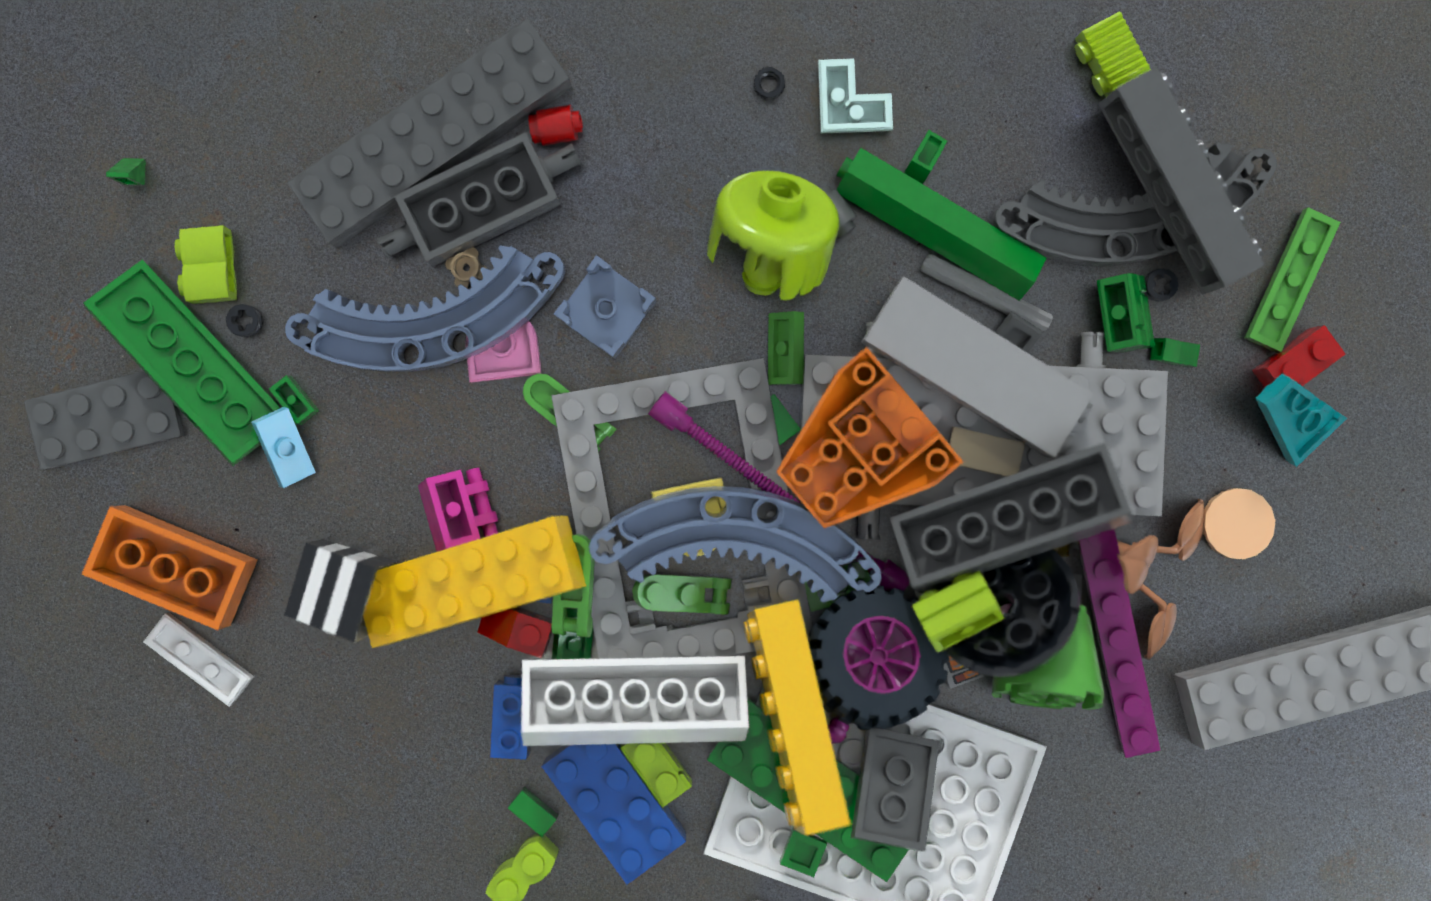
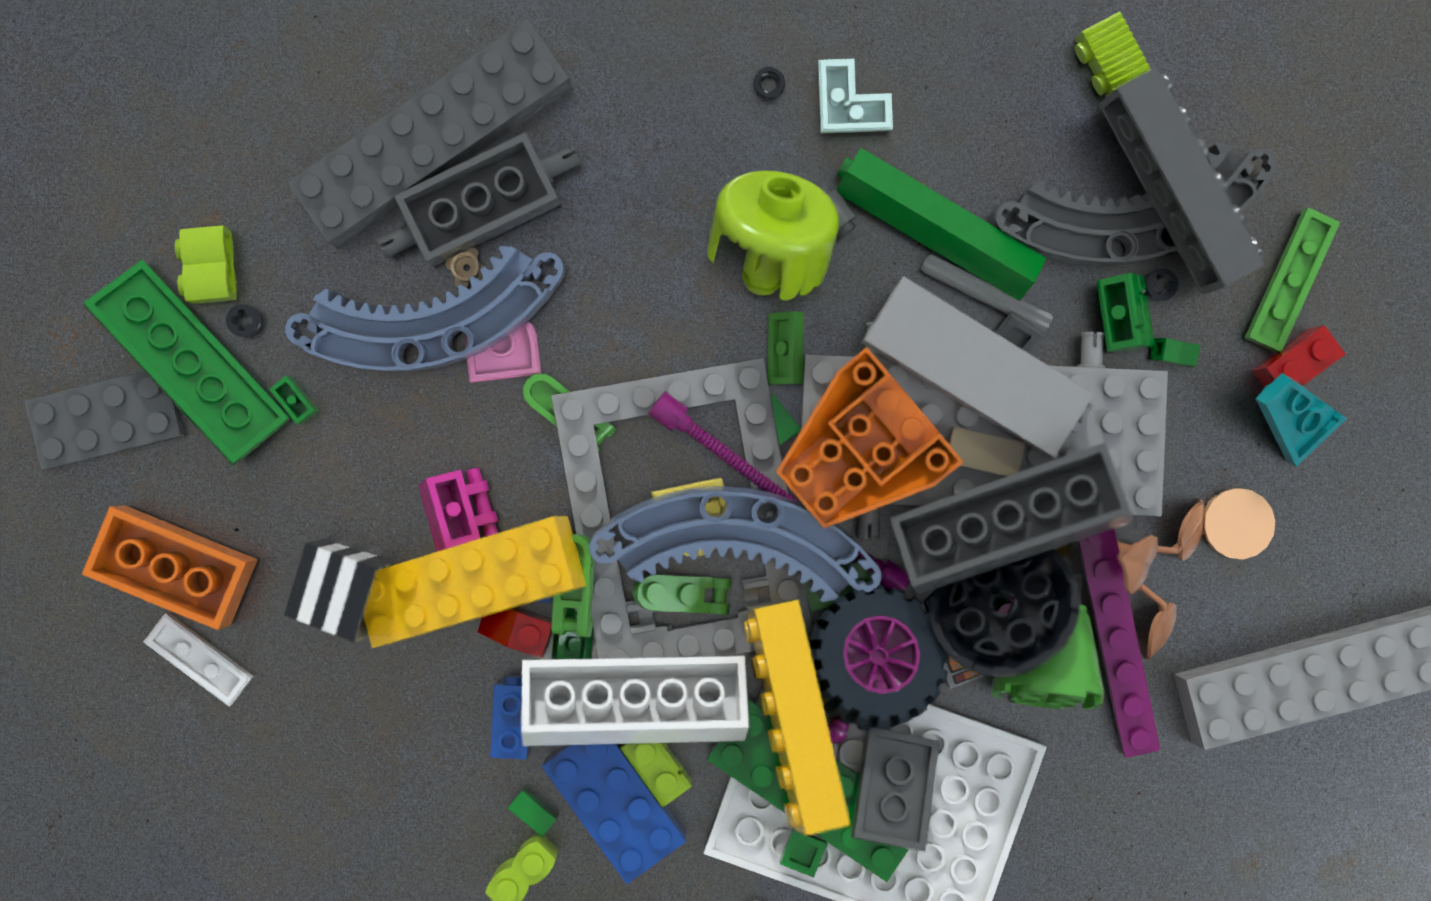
(128, 171): green piece -> none
(283, 447): medium azure plate -> none
(555, 125): red brick -> none
(606, 308): sand blue panel -> none
(925, 156): green piece -> none
(957, 610): lime brick -> none

